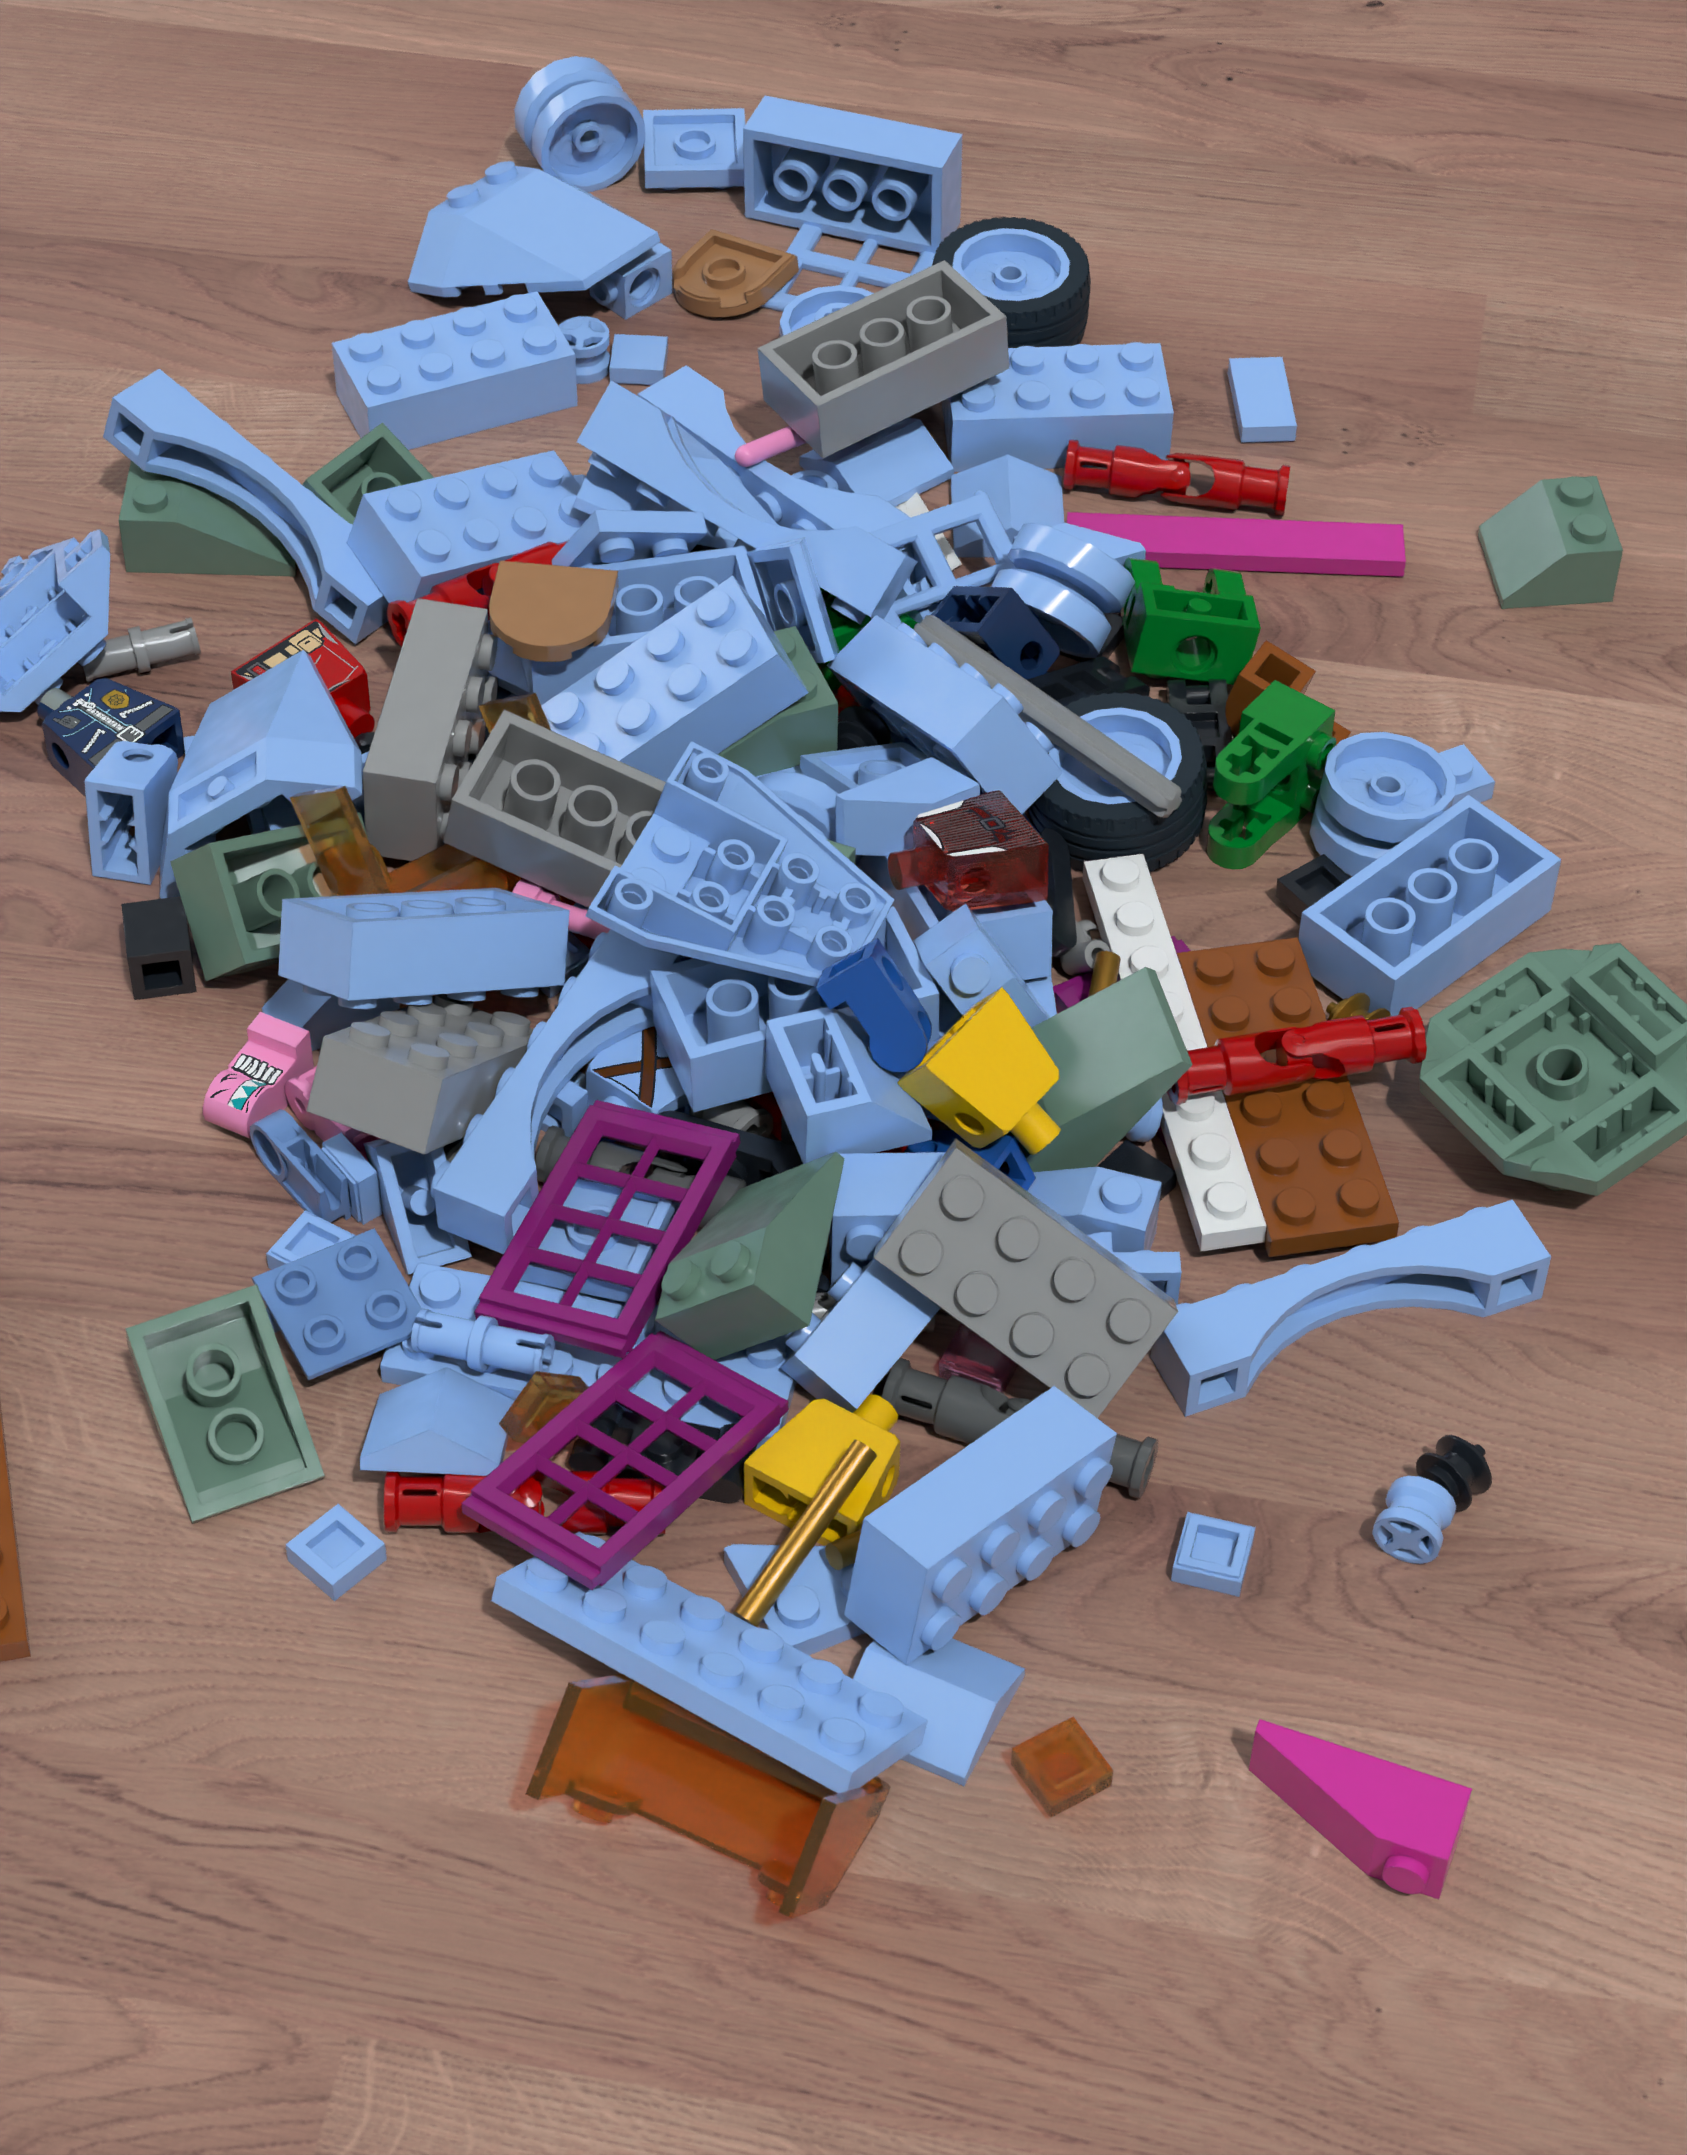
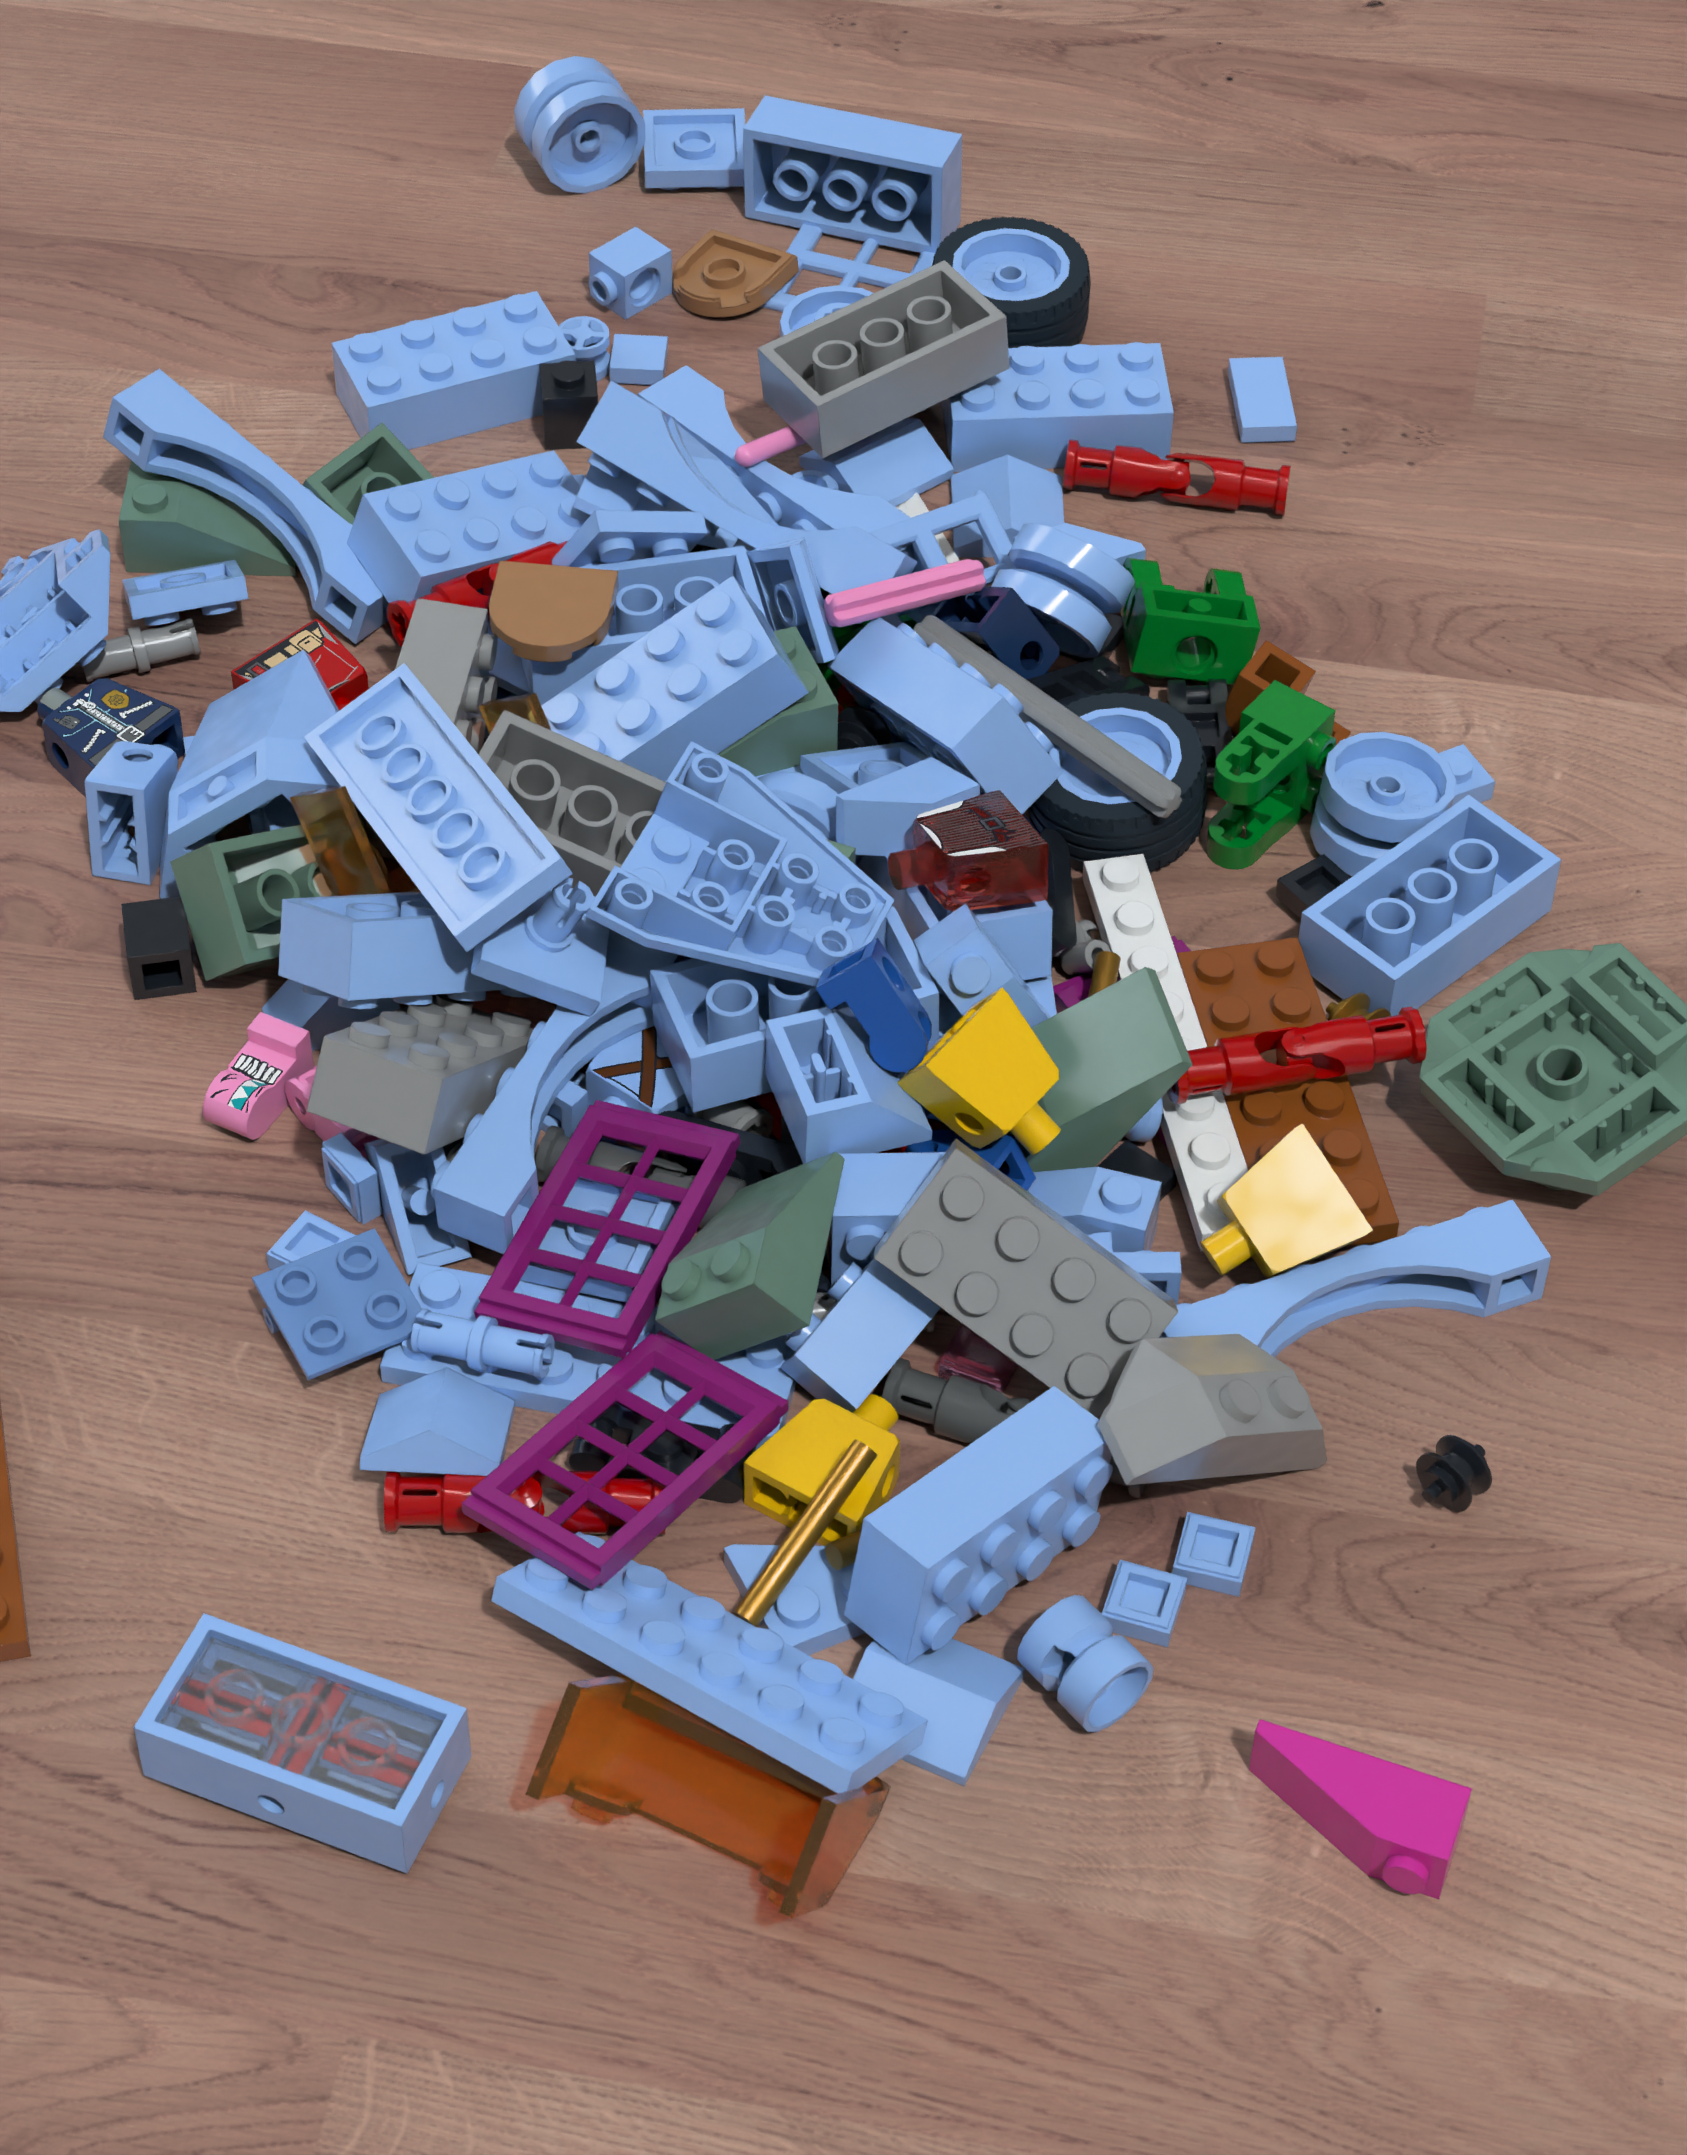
(164, 594): none -> light blue plate
(223, 1403): sand green slope -> none
(301, 1166): medium blue piece -> none
(304, 1742): none -> brick
(336, 1552): light blue tile -> none
(438, 807): none -> light blue plate
(525, 230): light blue wedge -> none
(539, 1403): clear orange plate -> none
(550, 950): none -> light blue tile
(567, 401): none -> black brick
(904, 592): none -> bright pink axle
(1061, 1767): clear orange plate -> none
(1076, 1655): none -> light blue wheel
(1144, 1602): none -> light blue tile
(1209, 1412): none -> light grey wedge
(1258, 543): dark pink tile -> none
(1285, 1211): none -> yellow torso
(1414, 1519): light blue wheel -> none
(1553, 546): sand green slope -> none

